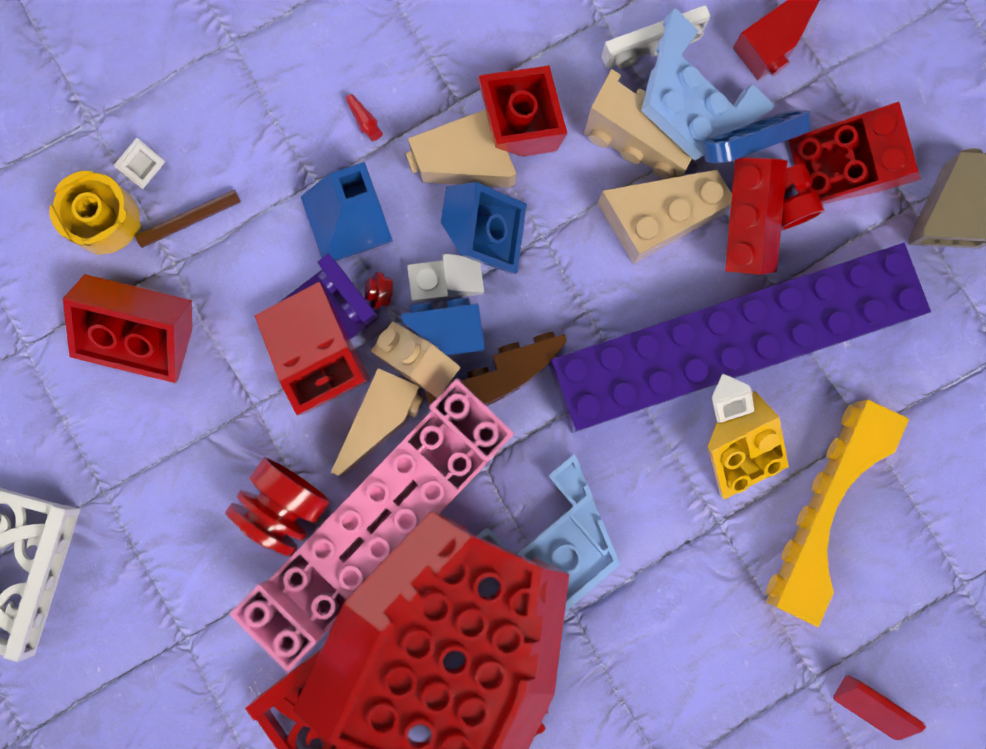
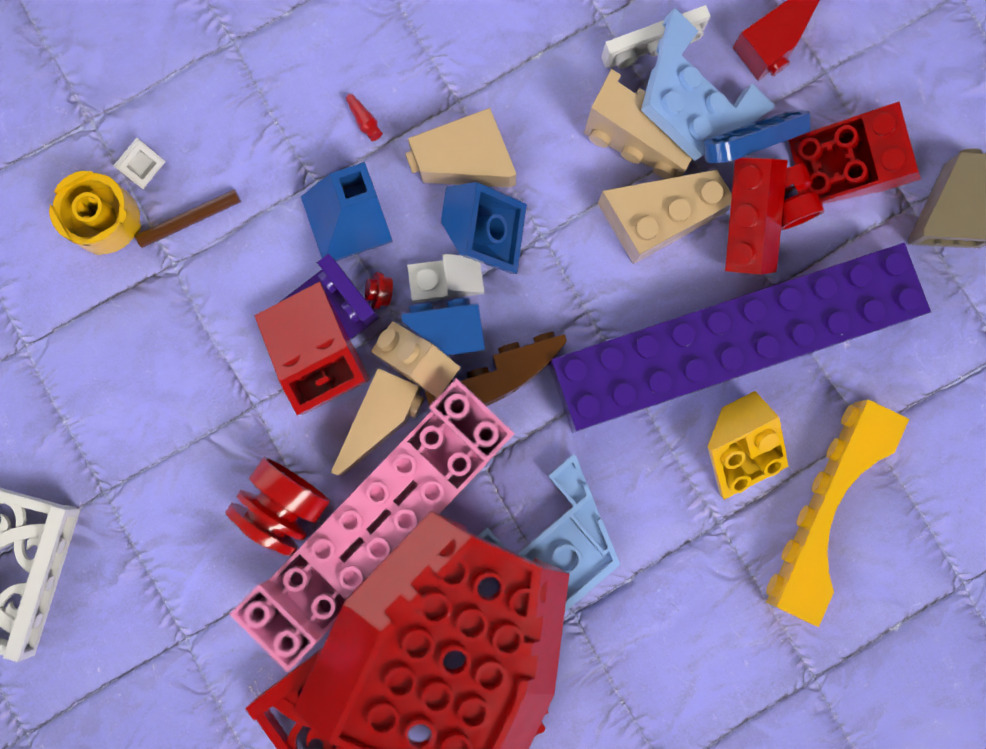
(127, 327): red slope -> none
(523, 110): red slope -> none
(731, 399): white slope -> none
(877, 709): red slope -> none

